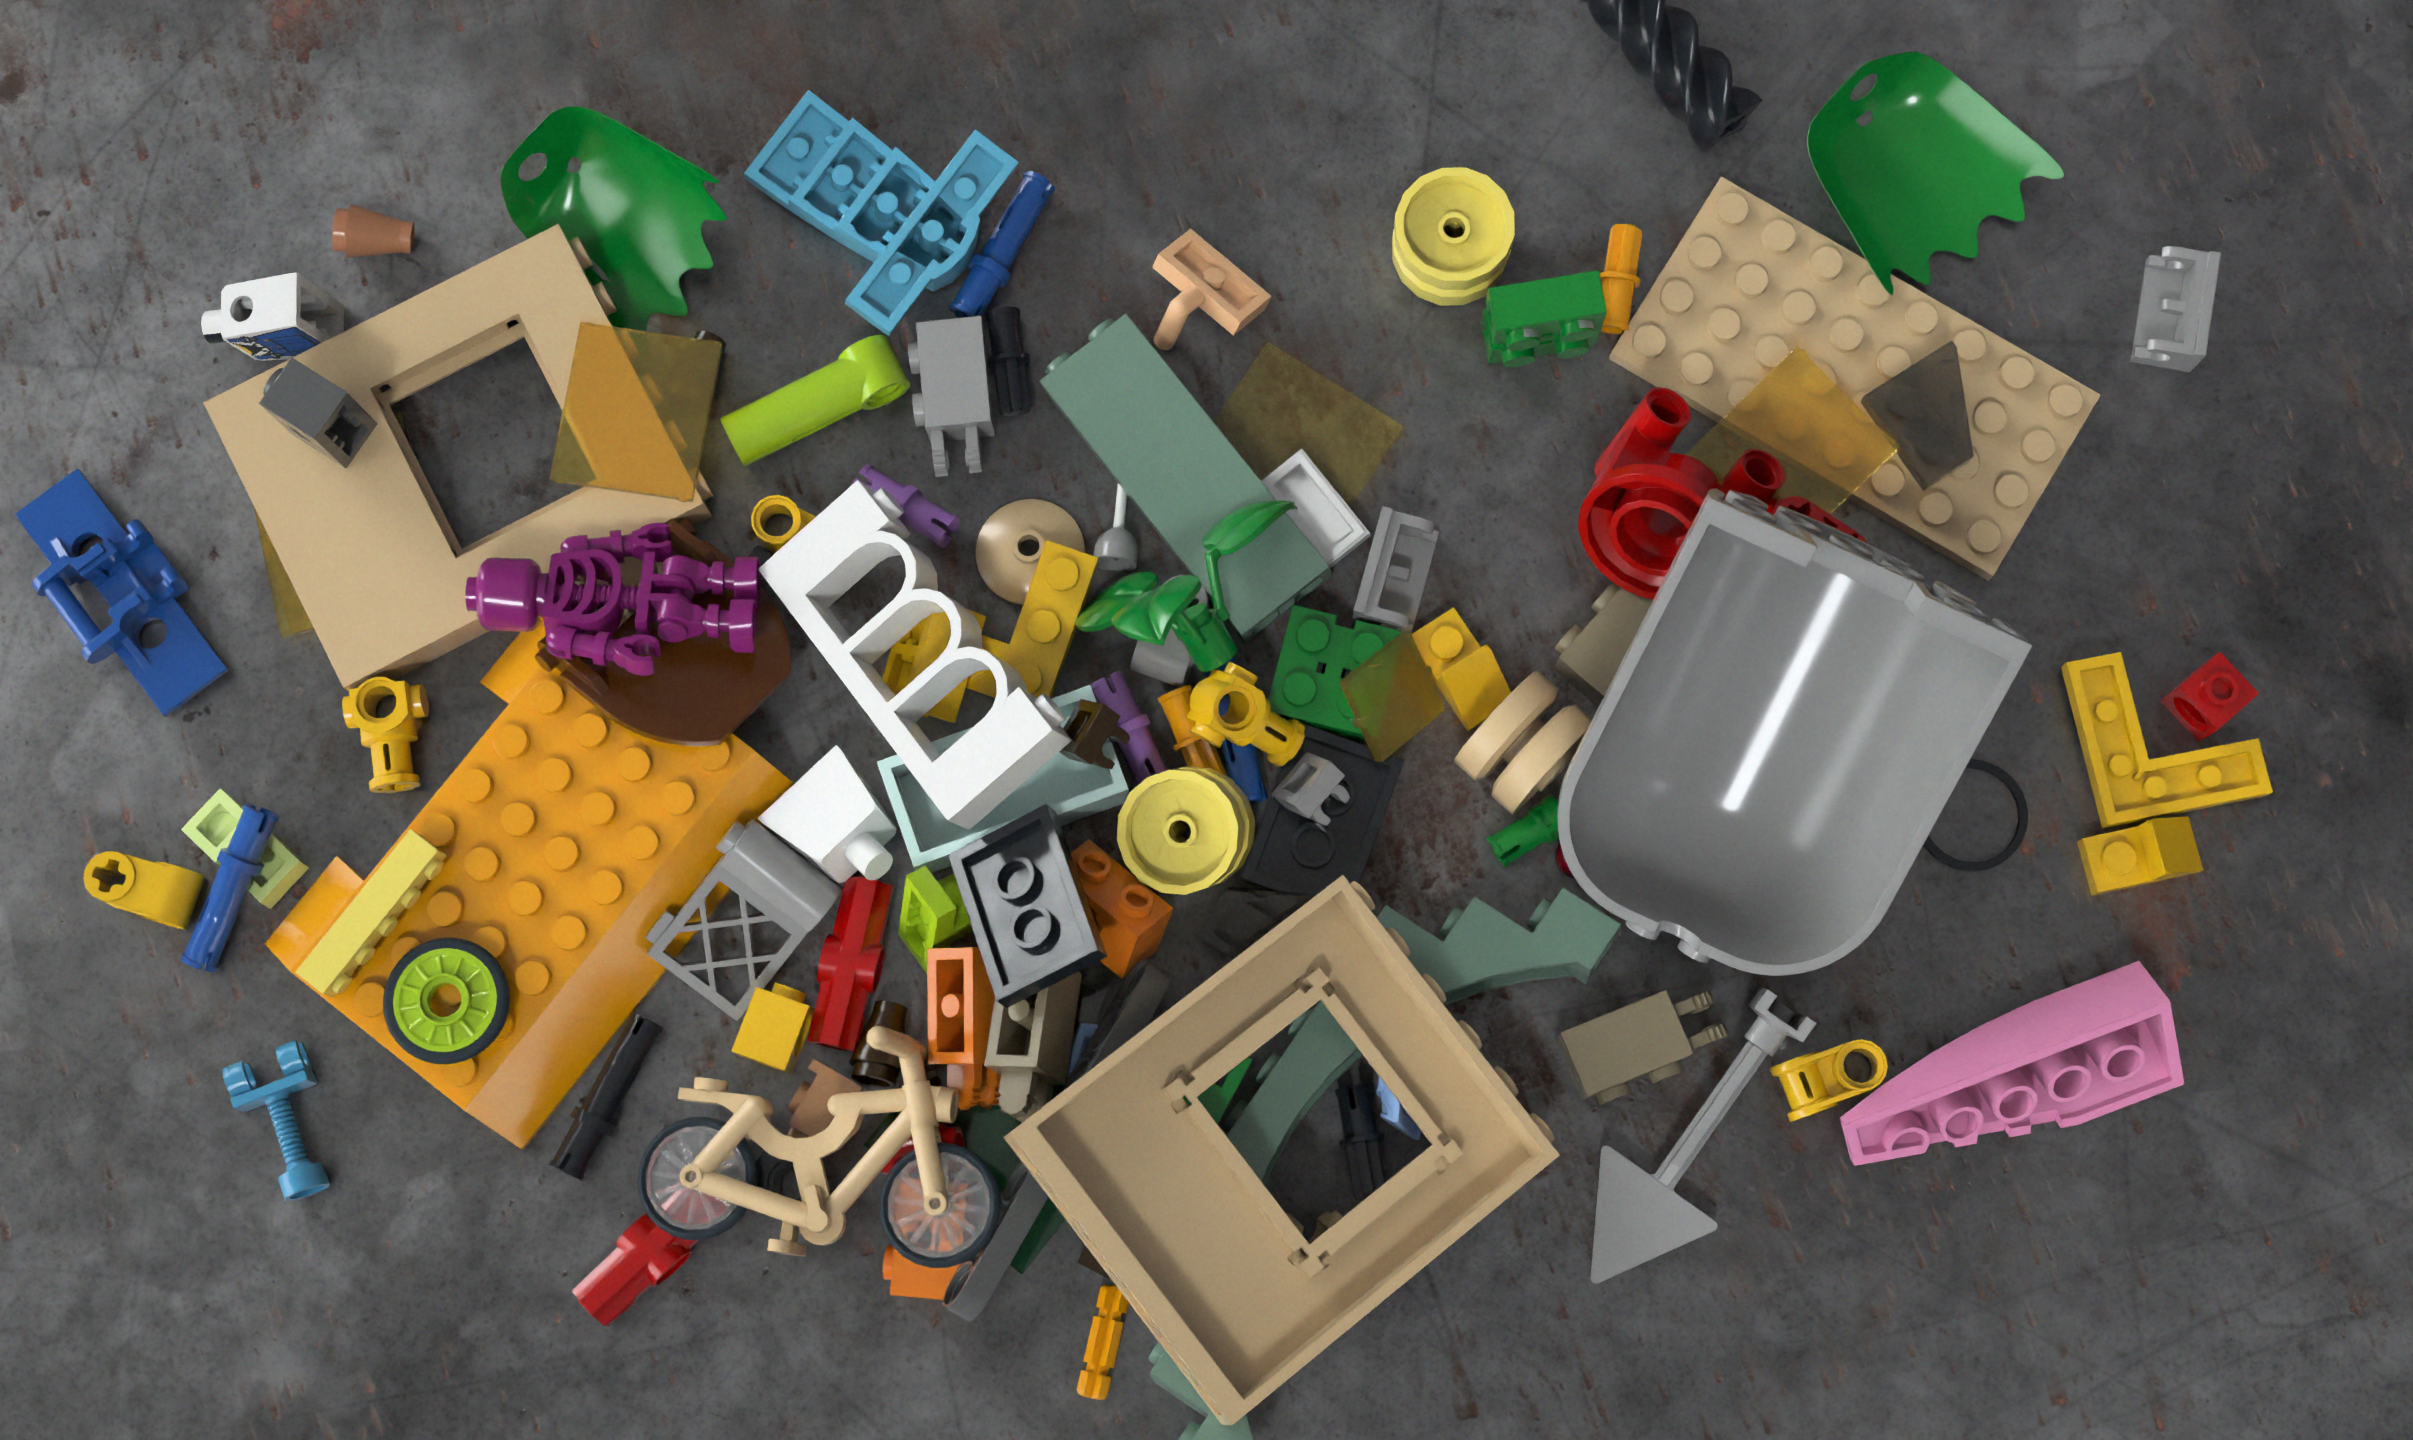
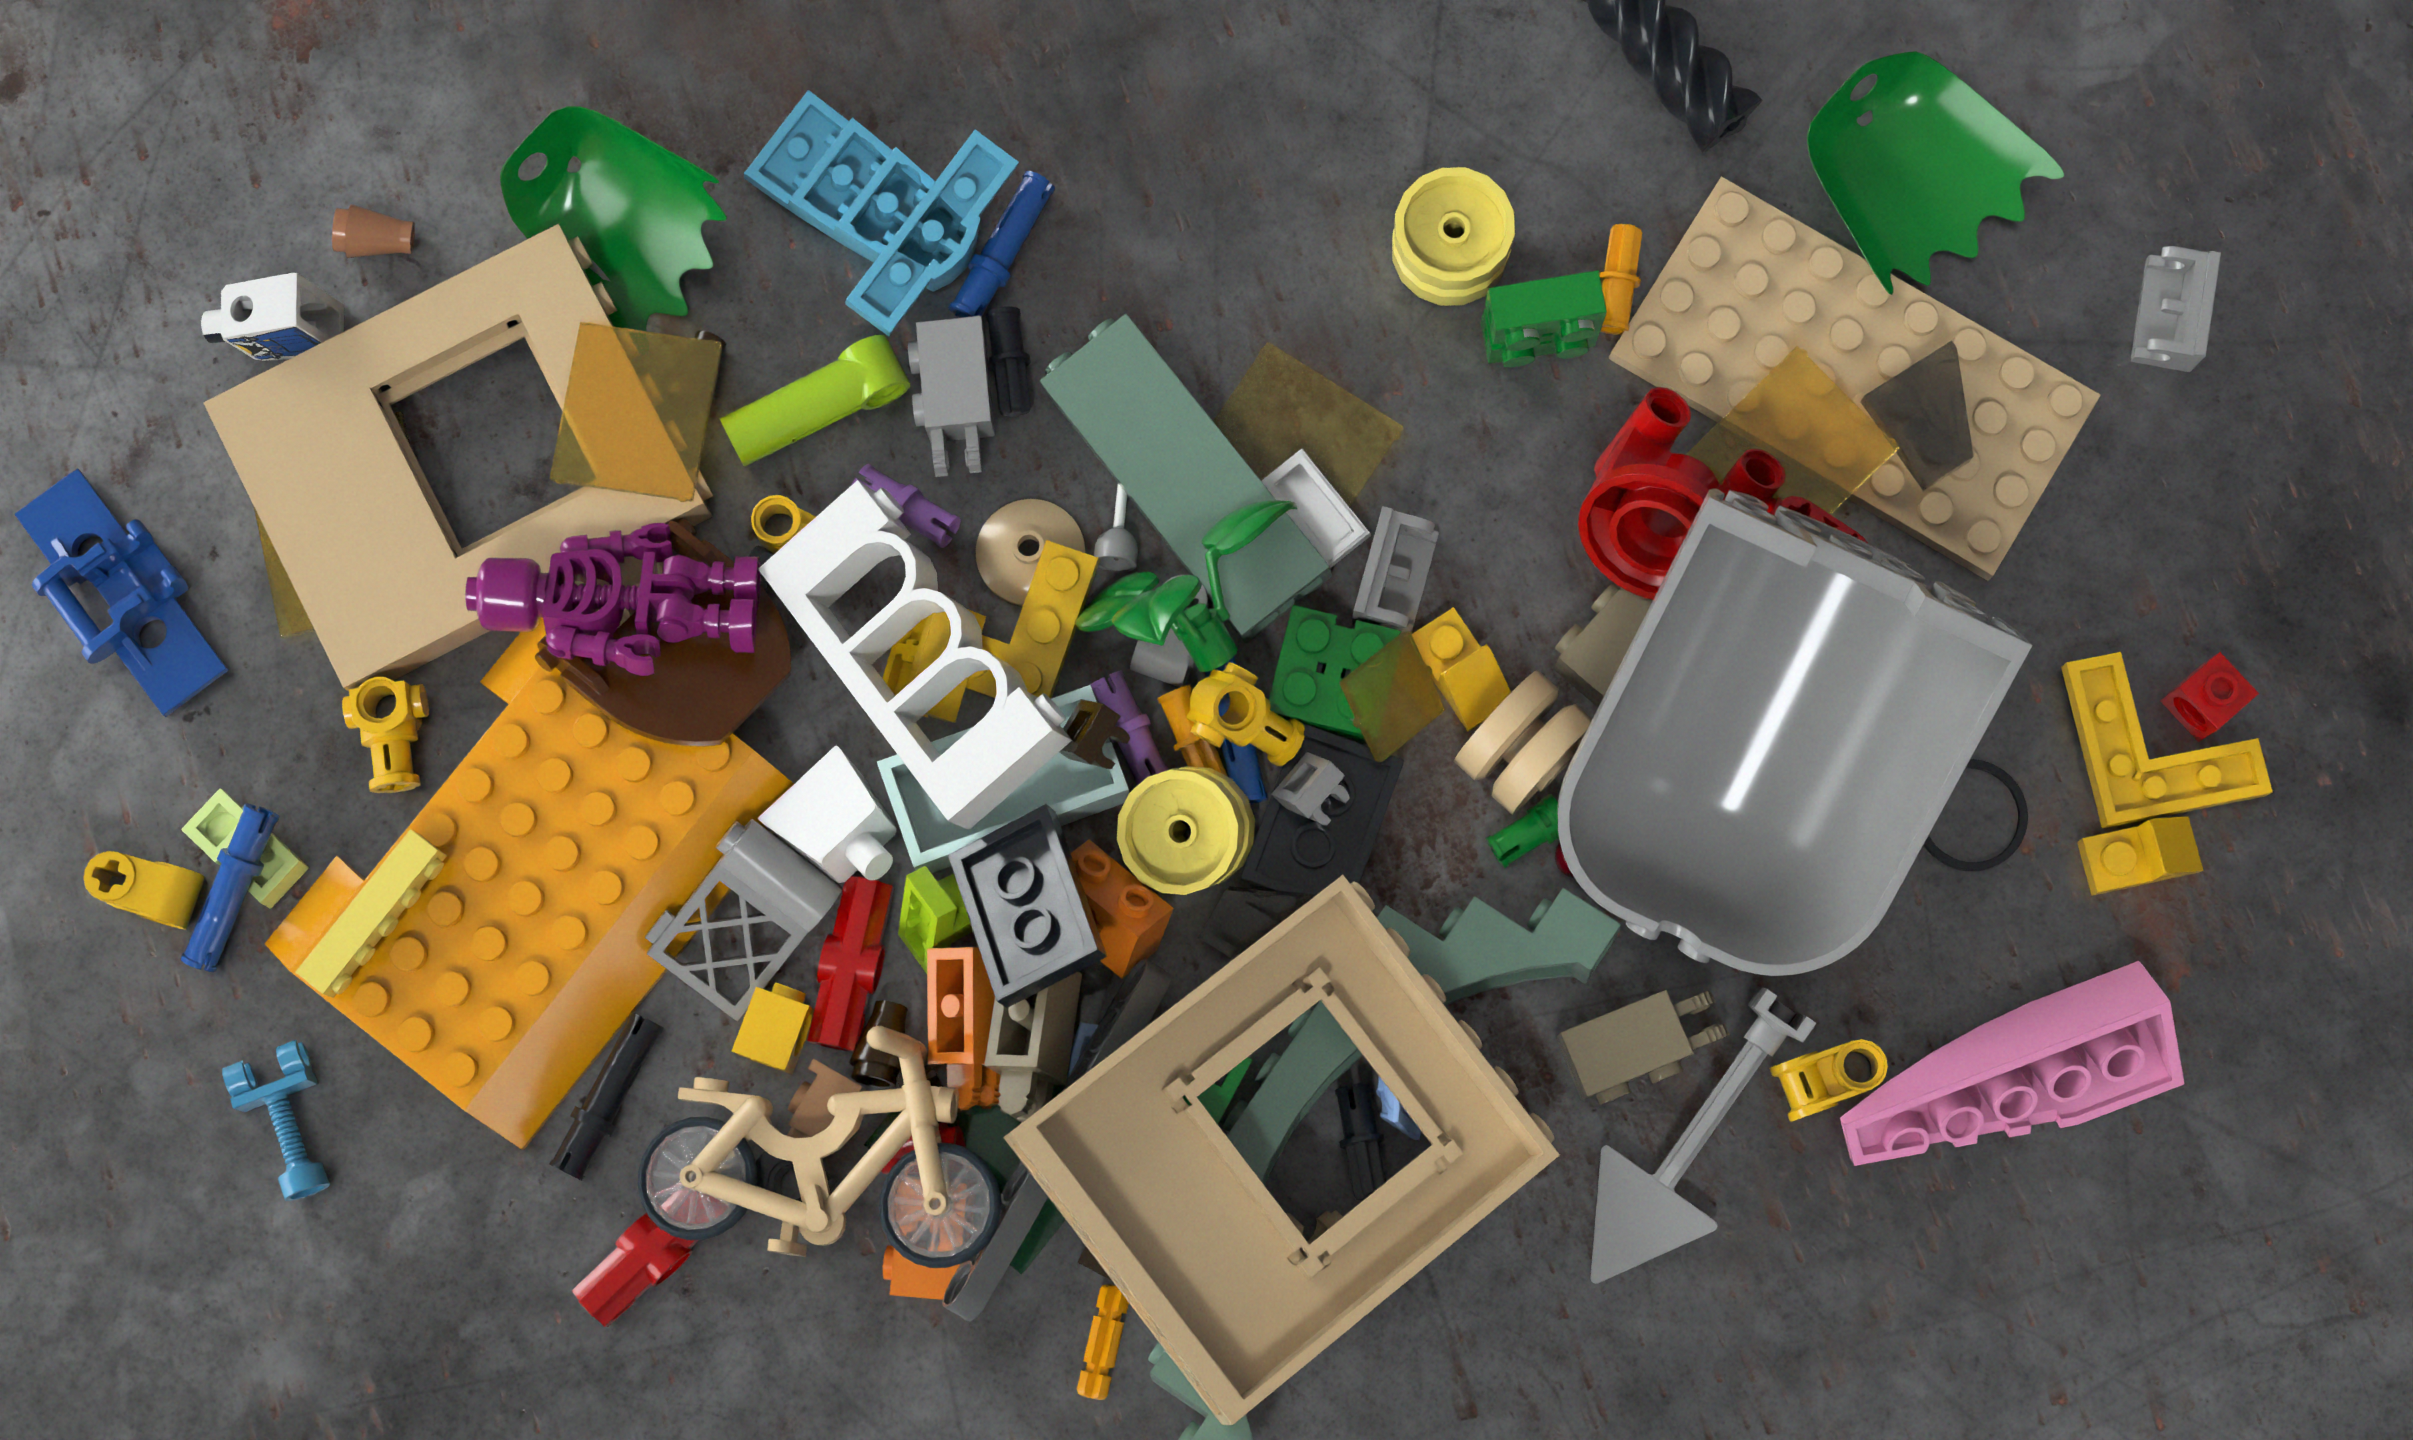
(317, 412): dark grey brick -> none
(482, 1006): lime wheel -> none
(1205, 282): light nougat plate -> none

